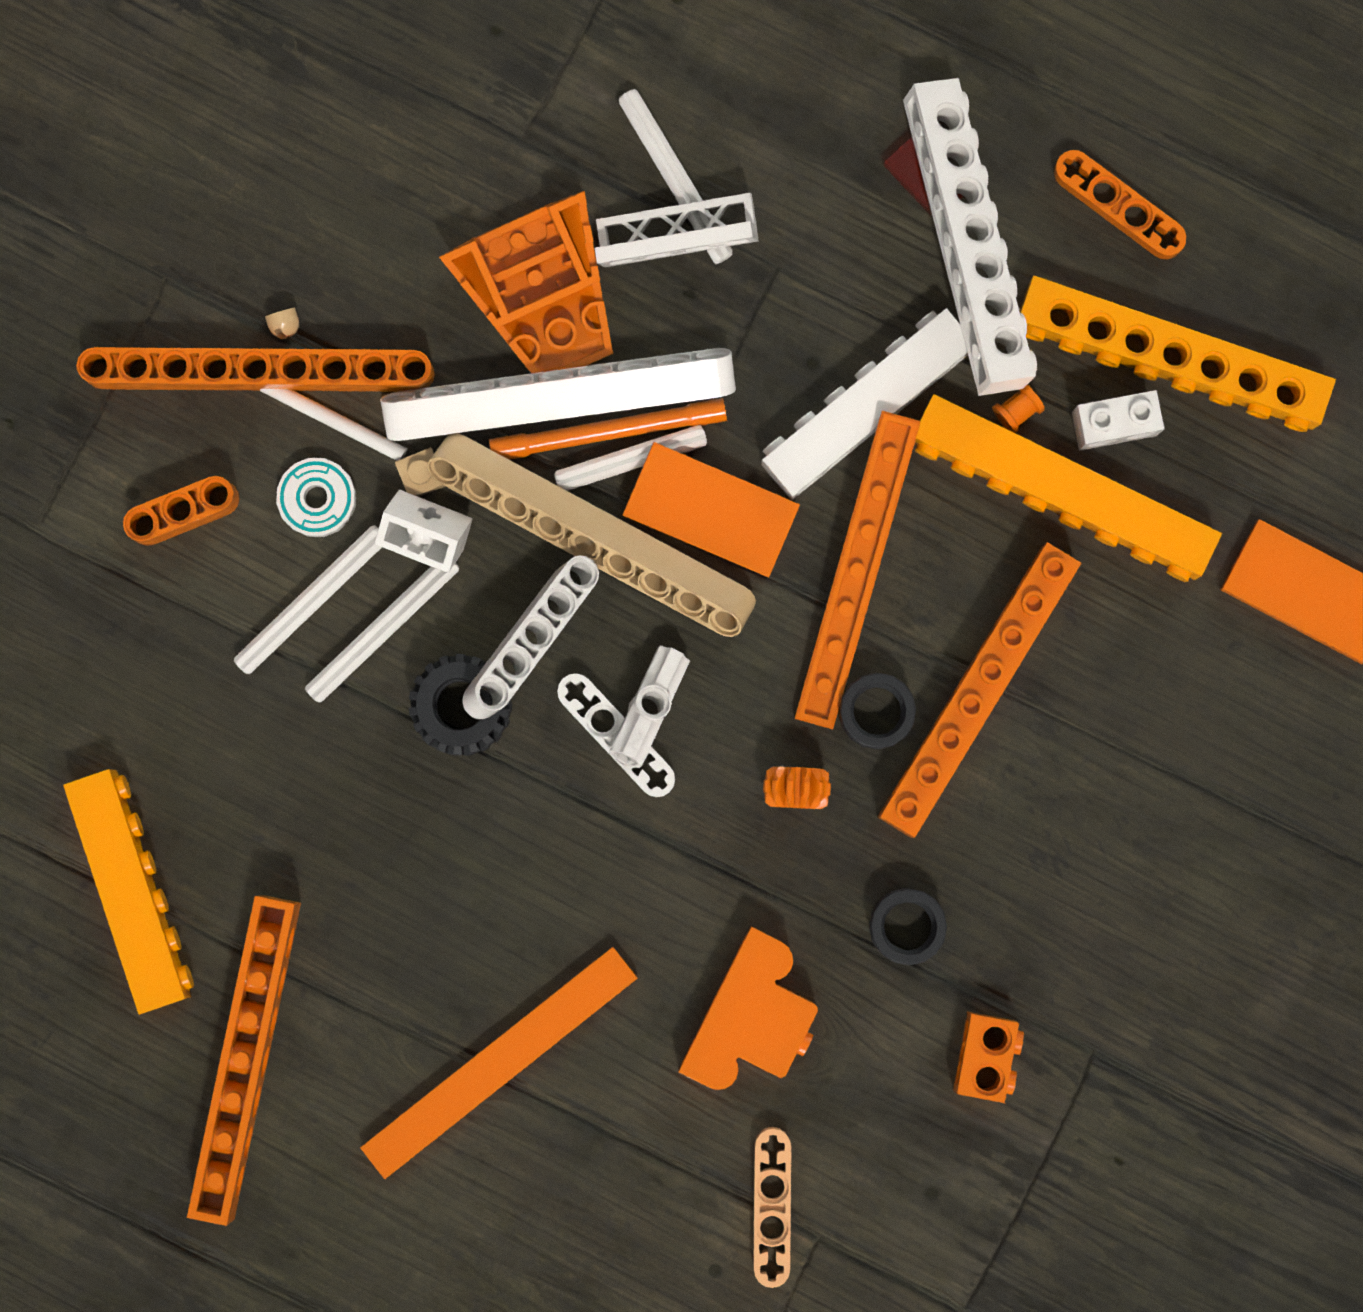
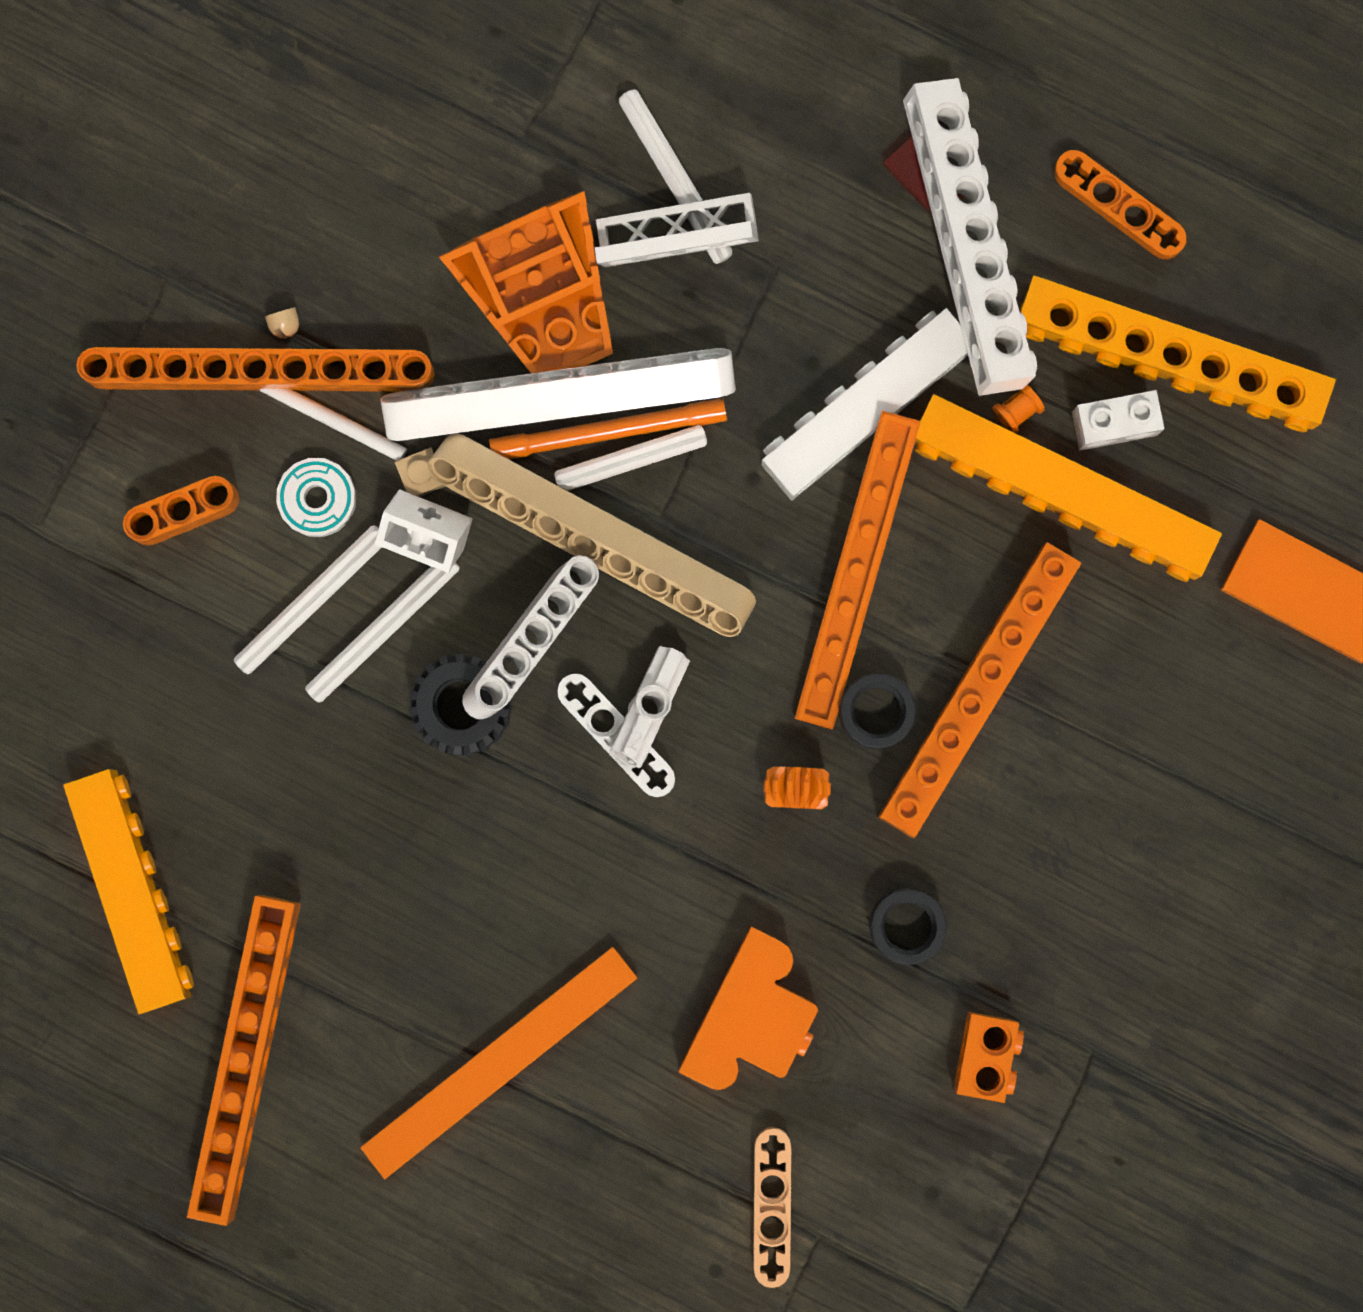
(711, 509): orange tile -> none

